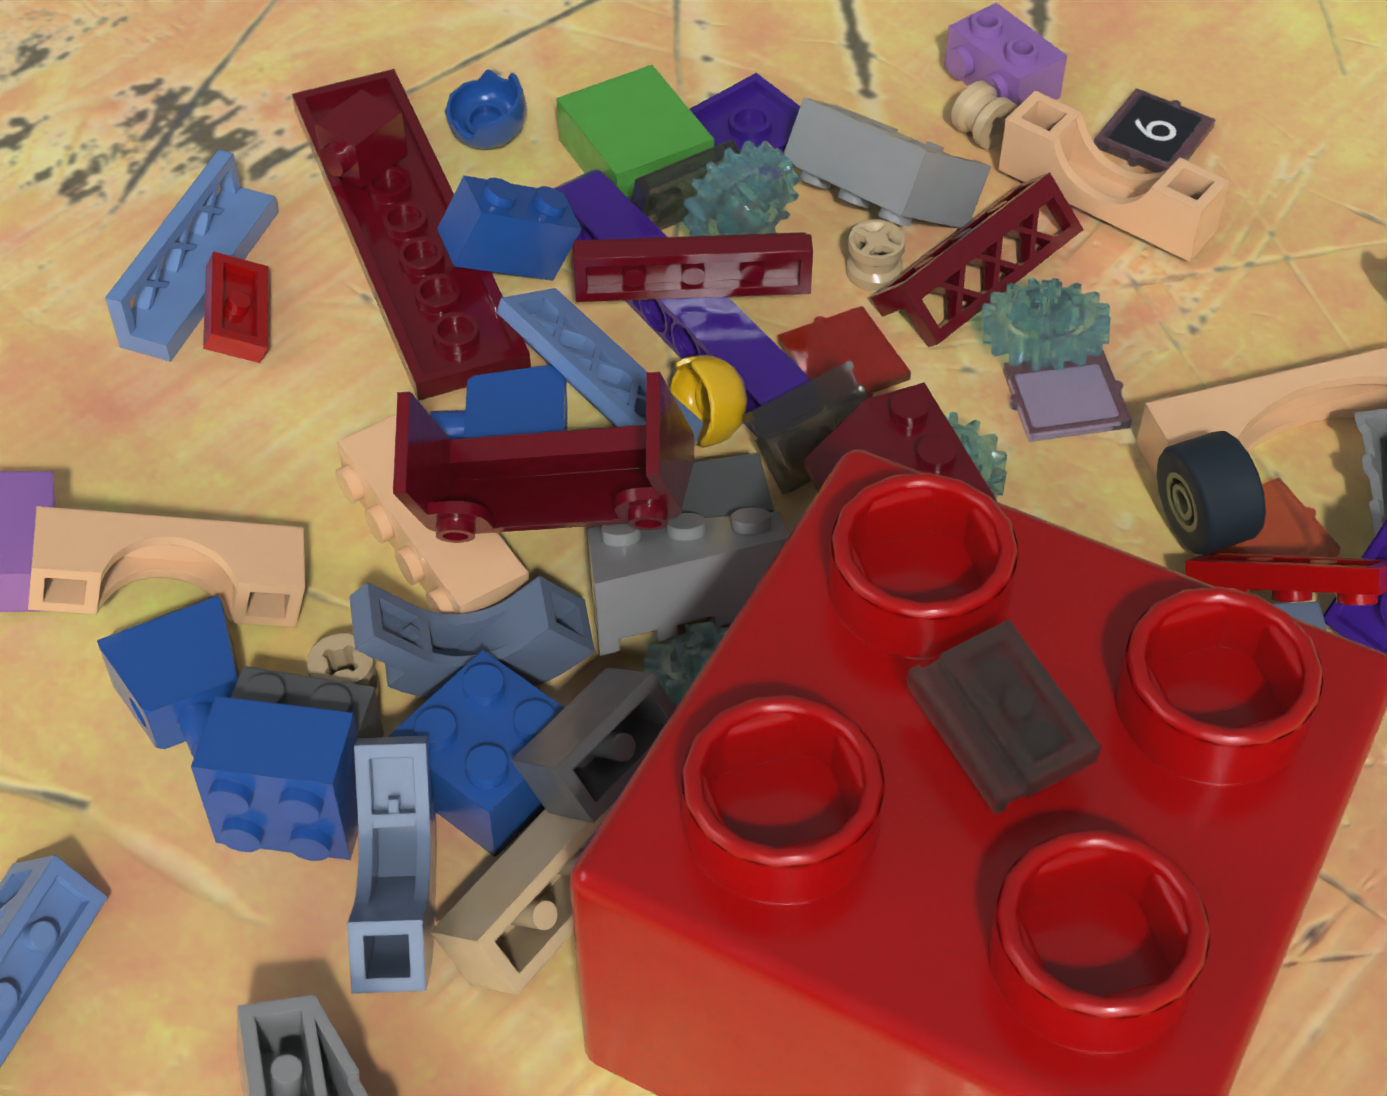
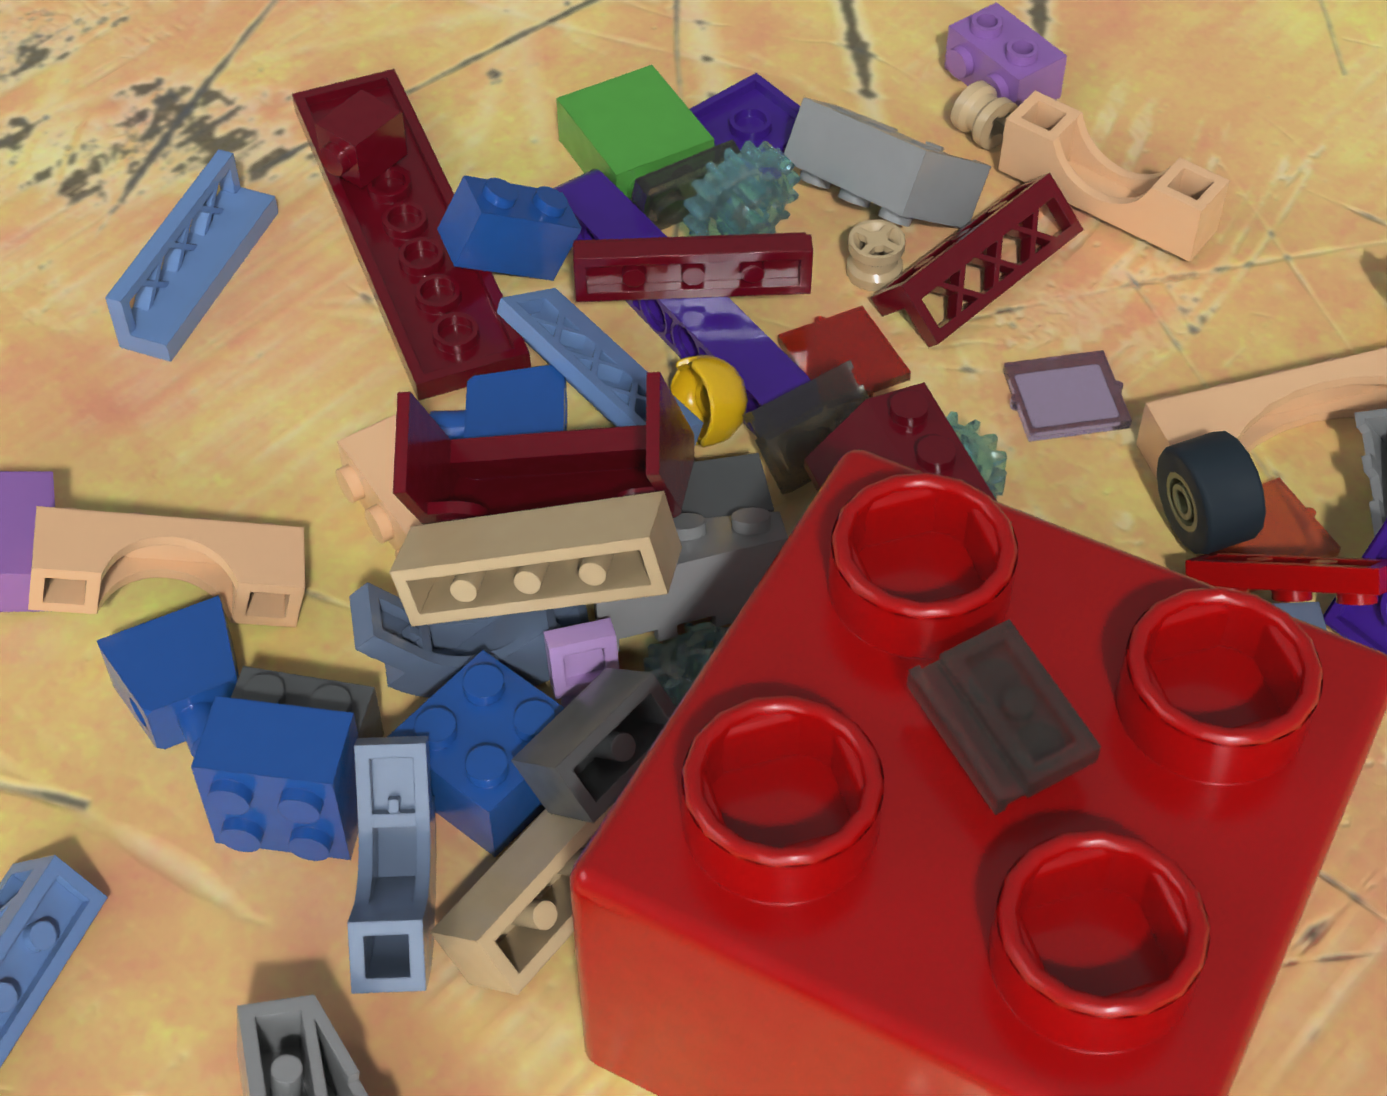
(236, 307): red plate -> none
(339, 653): tan wheel -> none
(487, 111): blue hair -> none
(537, 559): none -> tan brick
(579, 655): none -> lavender plate
(1045, 324): clear light blue gear -> none
(1153, 132): piece -> none

